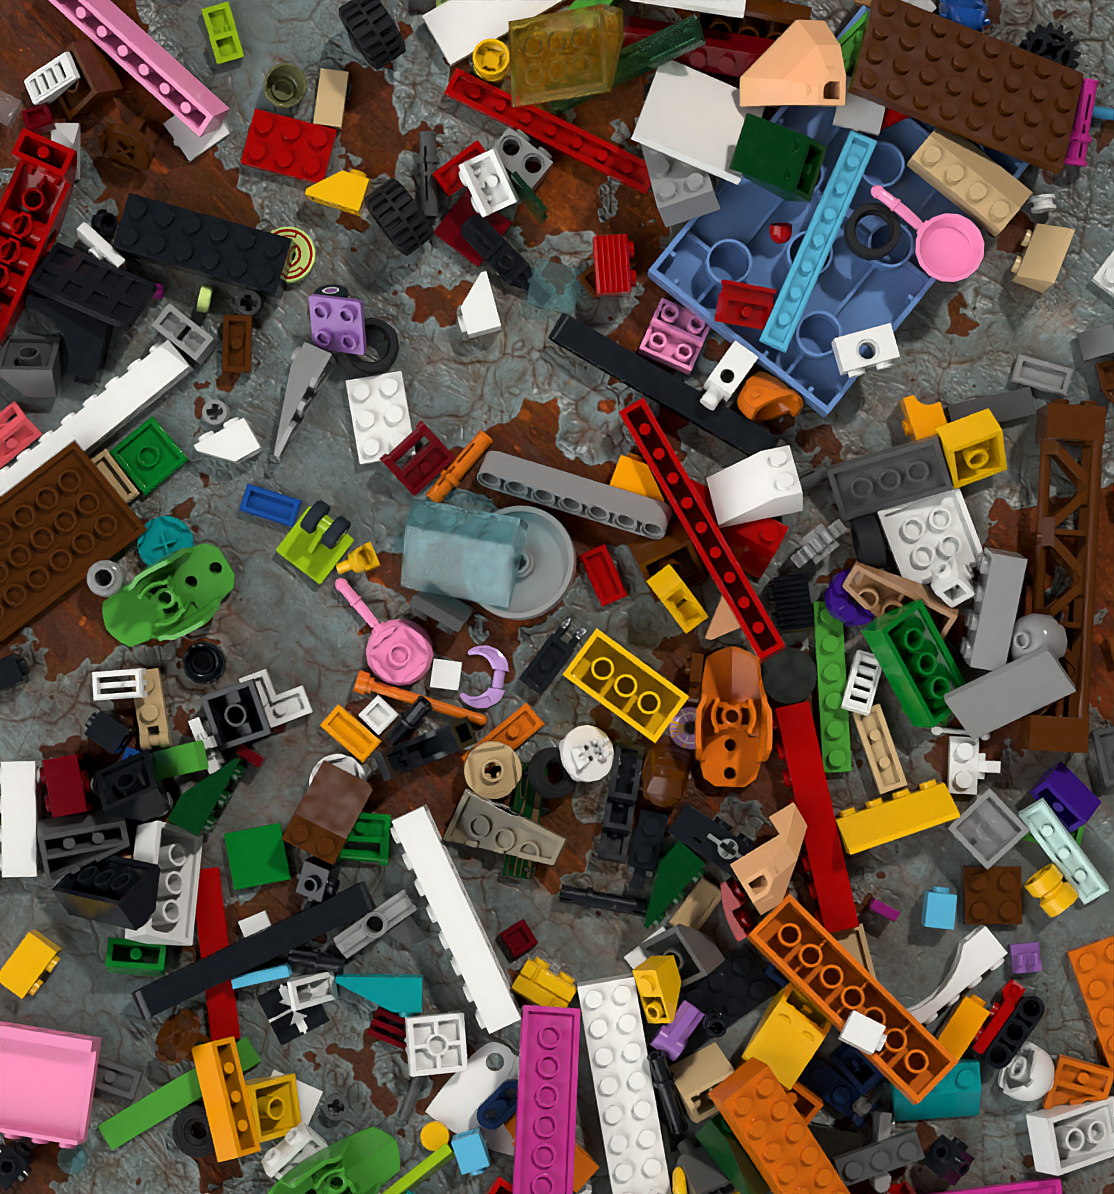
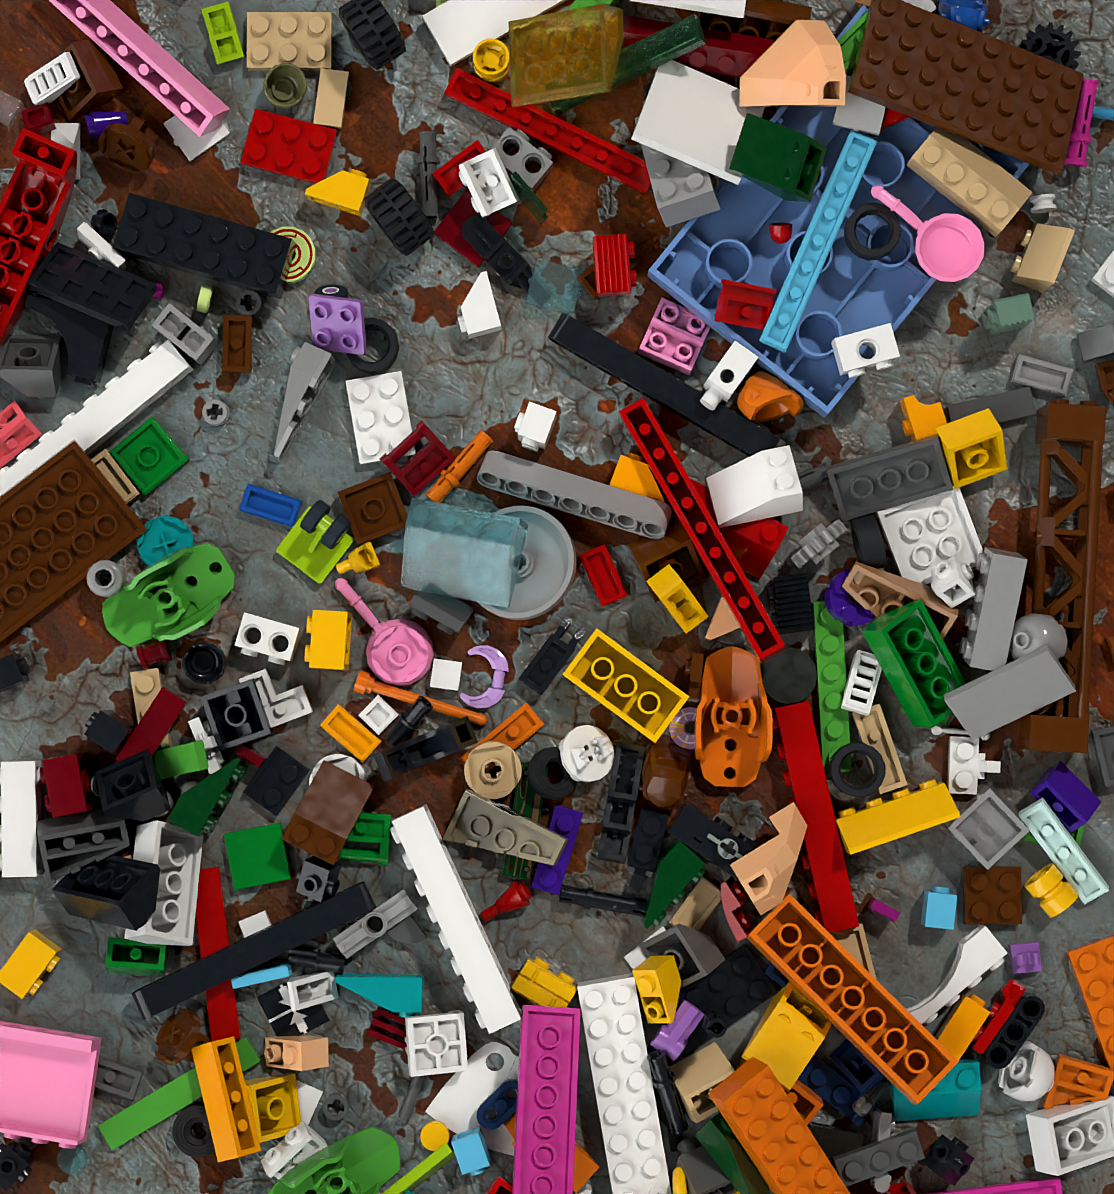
(99, 120): none -> dark purple cone
(139, 683): white tile -> none
(153, 653): none -> dark red bush
(154, 724): none -> dark red tile
(233, 443): white slope -> none
(269, 632): none -> white brick
(276, 781): none -> black plate
(289, 38): none -> tan plate
(296, 1052): none -> light nougat slope
(329, 640): none -> yellow brick
(374, 508): none -> reddish brown plate
(513, 898): none -> red cone
(518, 938): dark red tile -> none
(535, 426): none -> white brick
(566, 823): none -> dark purple plate
(858, 791): none -> black tyre
(863, 1033): white brick -> none
(1008, 314): none -> sand green brick

